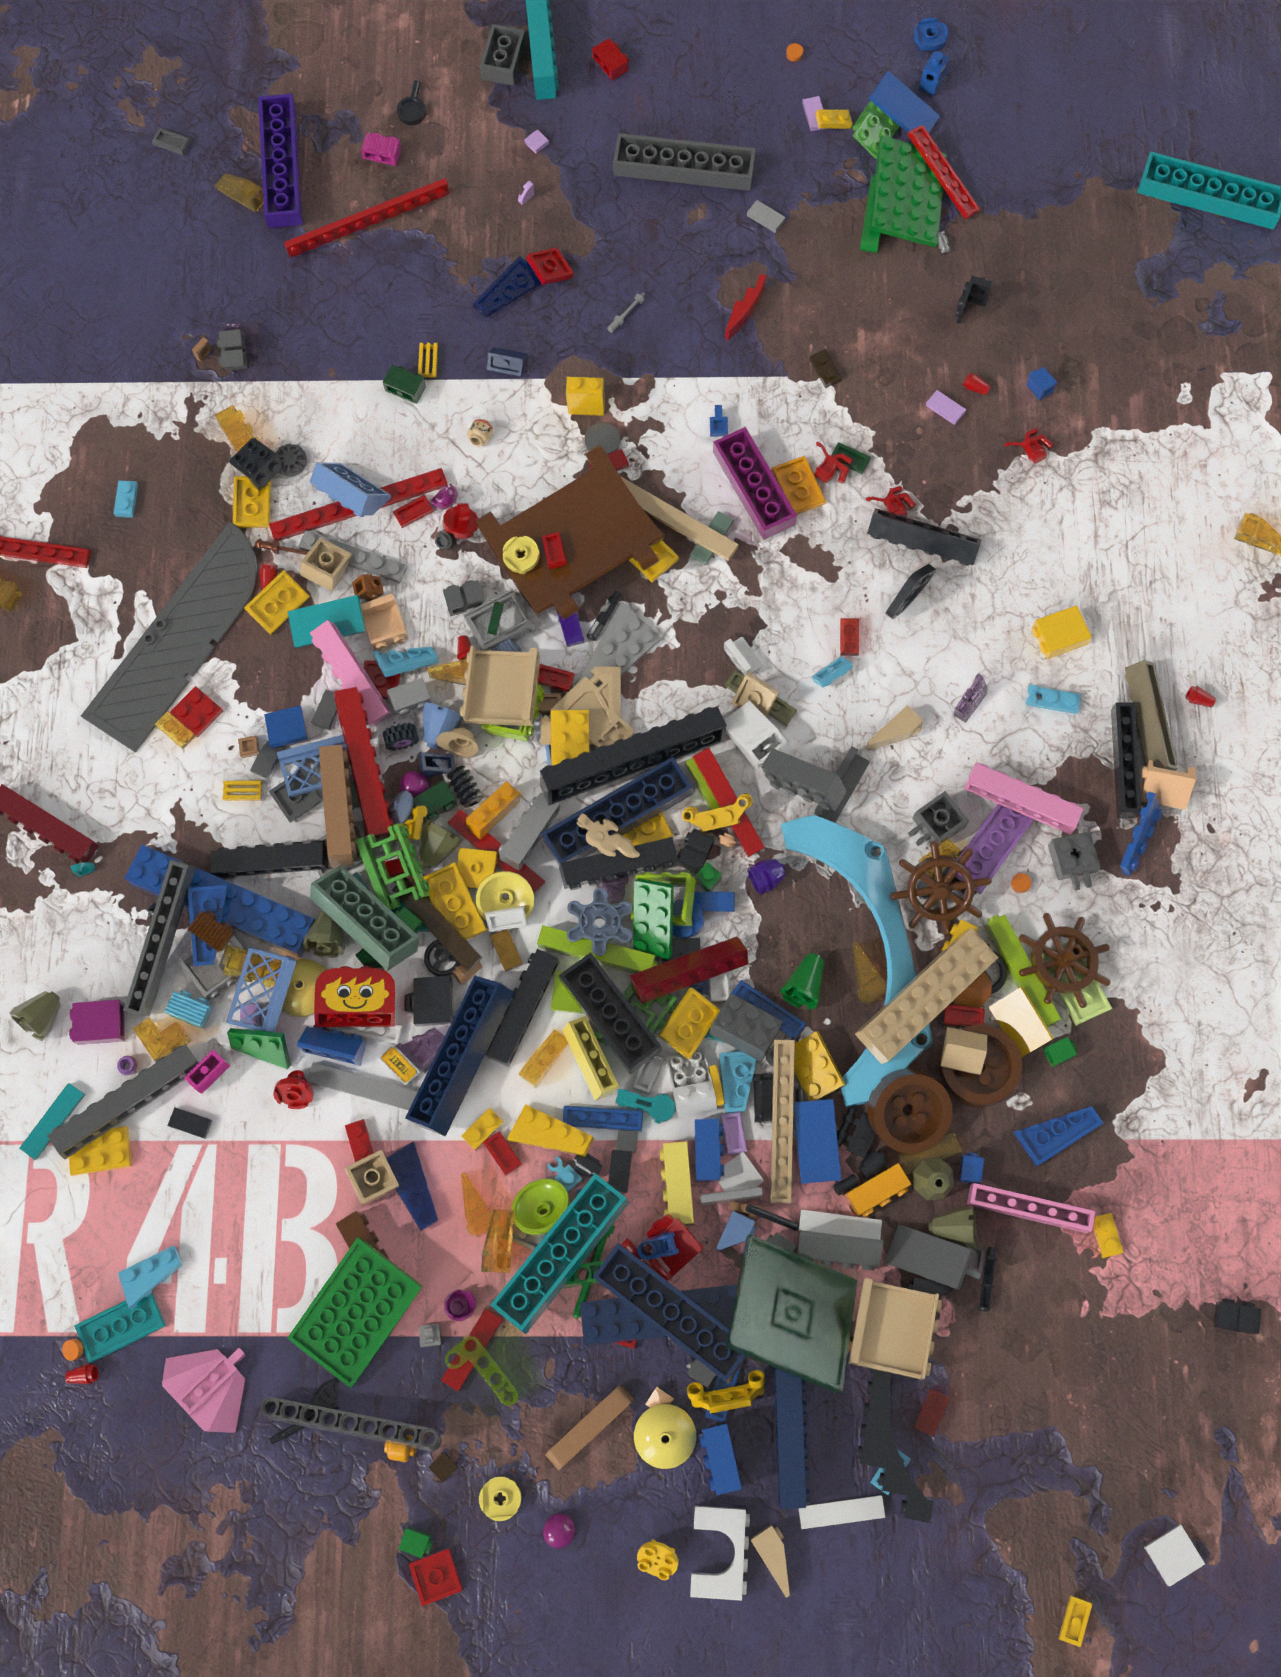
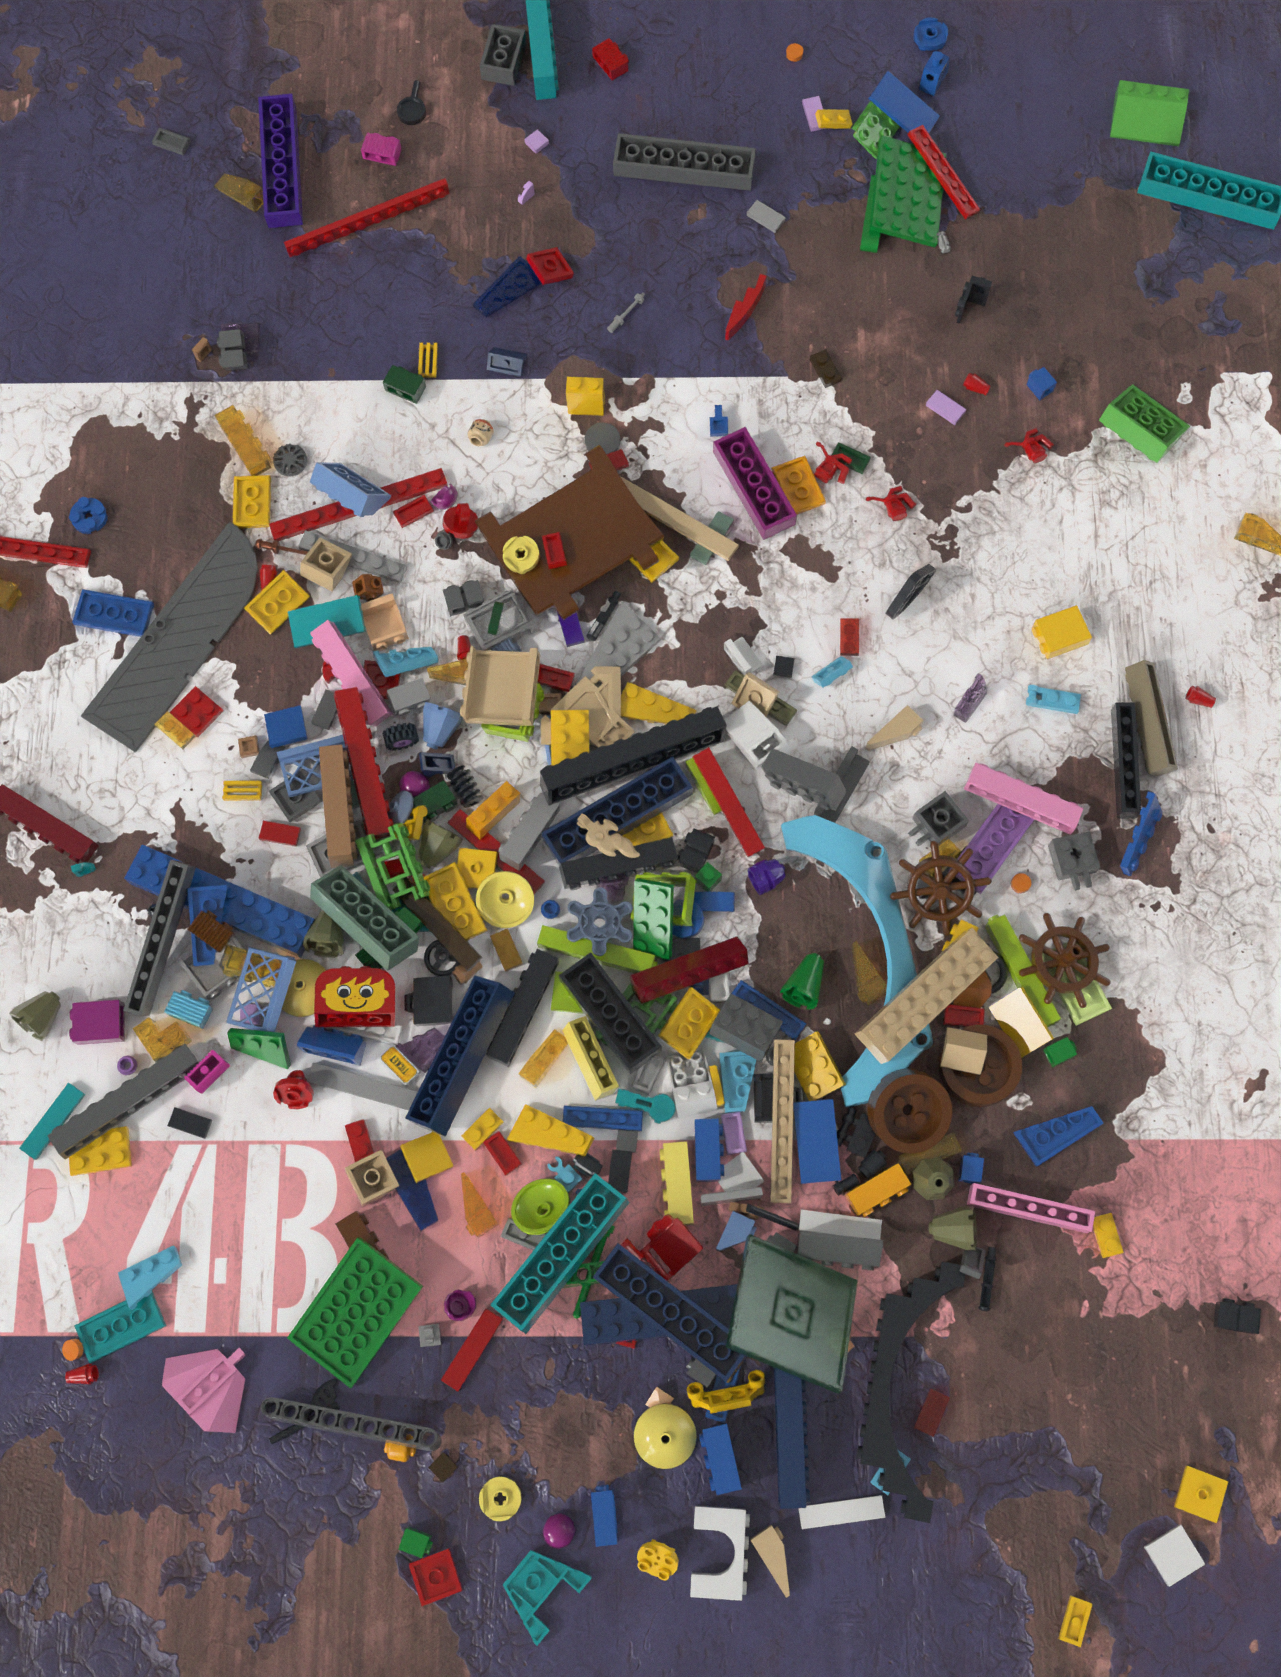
(84, 506): none -> blue plate
(113, 613): none -> blue tile
(125, 499): medium azure plate -> none
(257, 463): black bracket -> none
(269, 859): black brick -> none
(279, 833): none -> red tile
(327, 673): none -> red tile
(426, 1156): none -> yellow tile
(458, 741): tan piece -> none
(485, 1372): clear neon green beam -> none
(498, 1243): clear yellow slope -> none
(506, 918): white tile -> none
(533, 1583): none -> teal wing
(550, 909): none -> blue plate
(589, 1427): medium nougat beam -> none
(604, 1516): none -> blue window
(650, 707): none -> yellow wing
(662, 1245): blue piece -> none
(720, 816): yellow plate -> none
(727, 840): light nougat plate -> none
(783, 666): none -> black tile
(895, 1329): tan panel -> none
(924, 537): black brick -> none
(929, 1257): dark grey tile -> none
(1144, 423): none -> bright green slope
(1149, 113): none -> bright green slope
(1170, 786): light nougat panel -> none
(1201, 1494): none -> yellow plate

